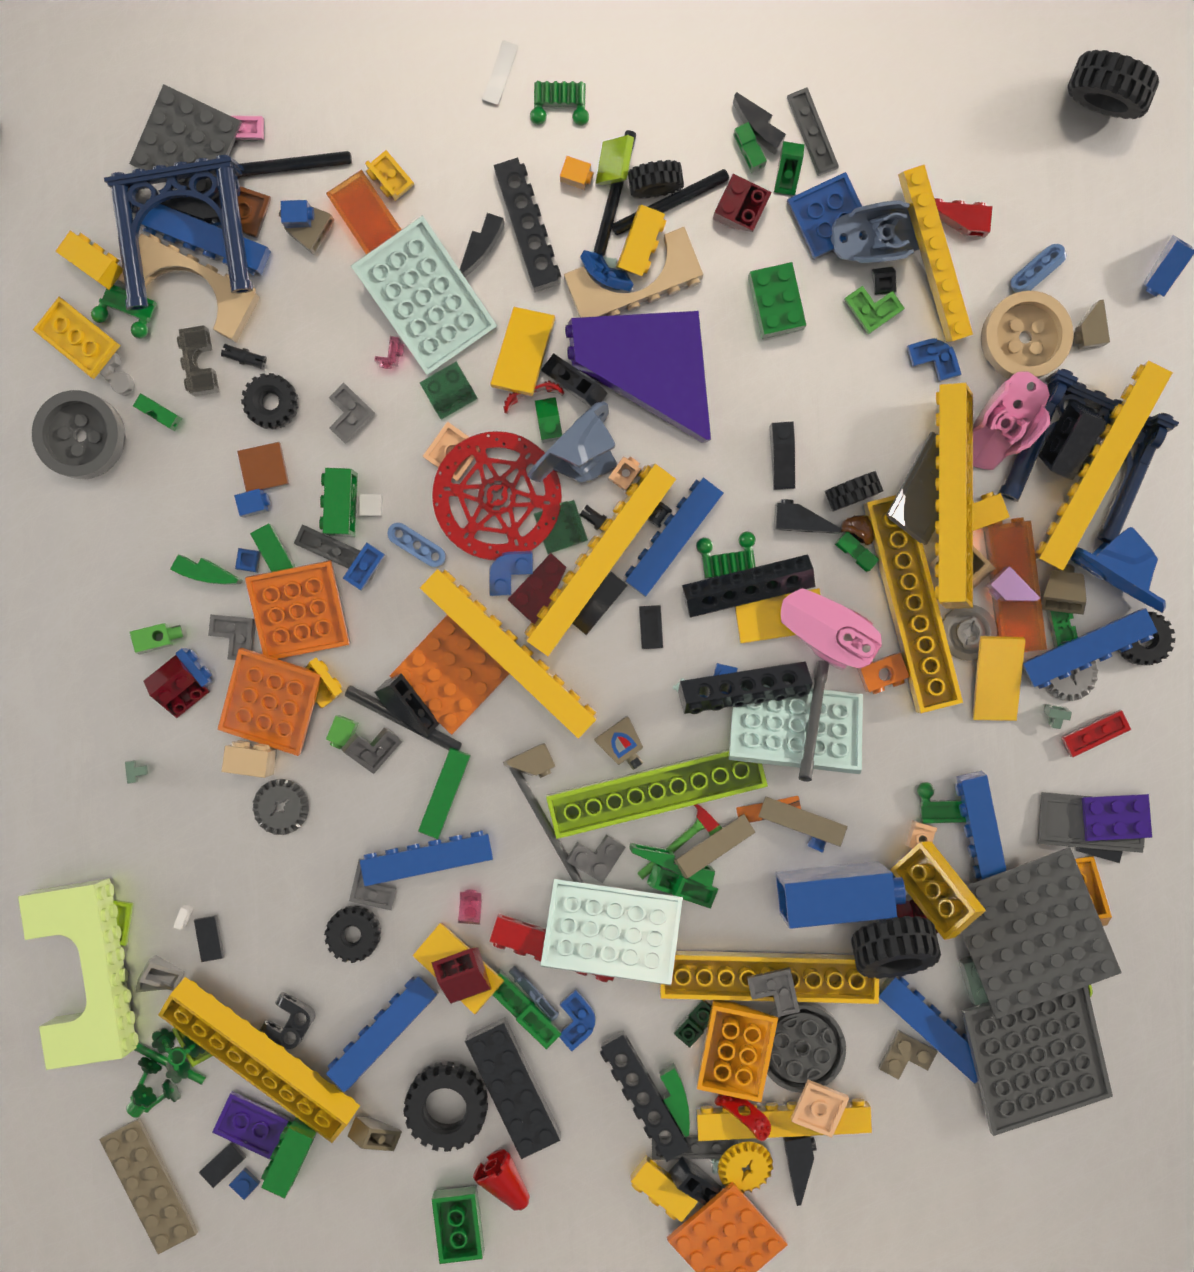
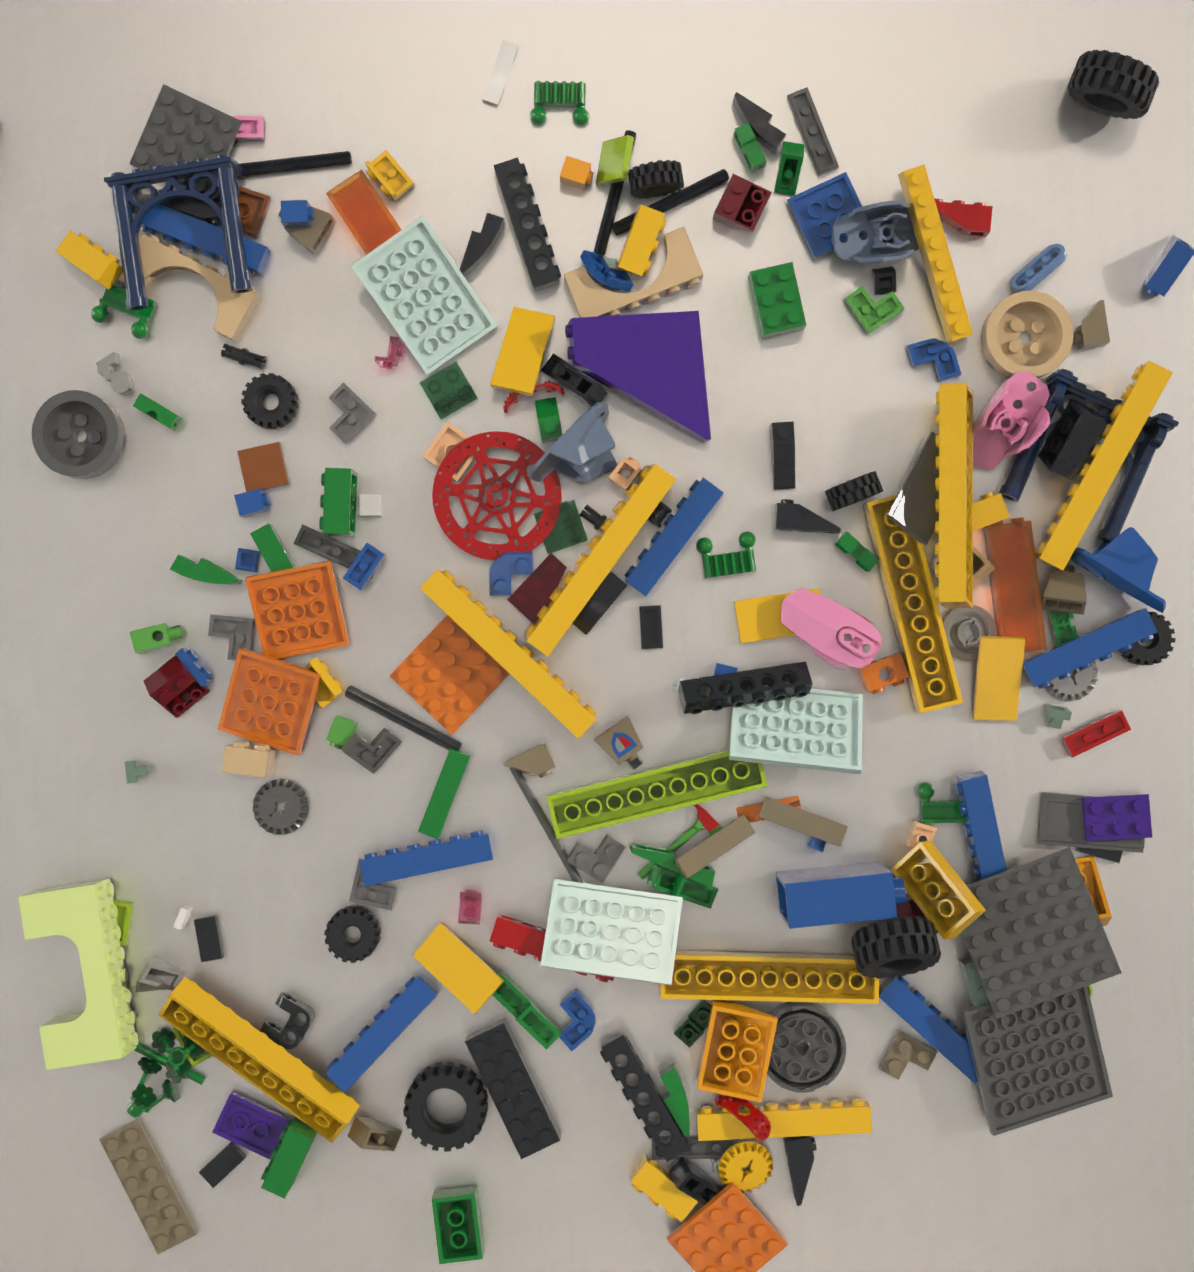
(76, 337): yellow tile -> none
(194, 342): clear smoke arch -> none
(244, 1183): blue plate -> none
(405, 703): black slope -> none
(407, 542): medium blue plate -> none
(462, 975): dark red slope -> none
(502, 1180): red cone -> none
(533, 993): sand blue piece -> none
(749, 585): black brick -> none
(780, 985): flat silver plate -> none
(807, 761): dark grey piece -> none
(819, 1108): light nougat plate -> none
(859, 528): reddish brown piece -> none
(1010, 587): lavender slope -> none

